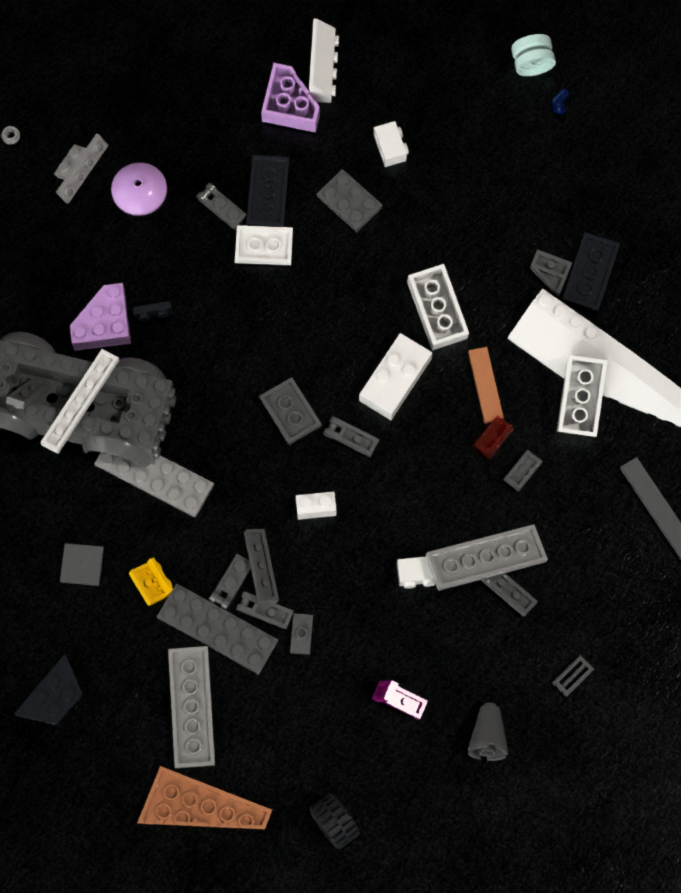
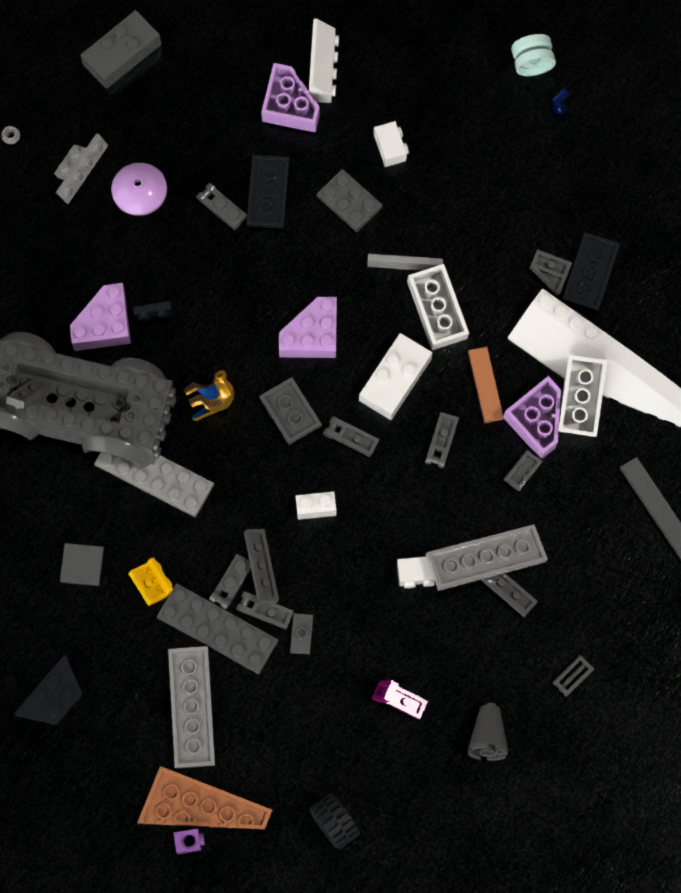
(79, 401): white plate -> none
(121, 49): none -> dark grey brick
(180, 837): none -> medium lavender brick
(218, 395): none -> pearl gold piece
(264, 245): white plate -> none
(311, 332): none -> lavender brick
(402, 262): none -> light grey tile
(442, 439): none -> dark grey plate
(494, 437): clear red slope -> none
(537, 417): none -> lavender brick

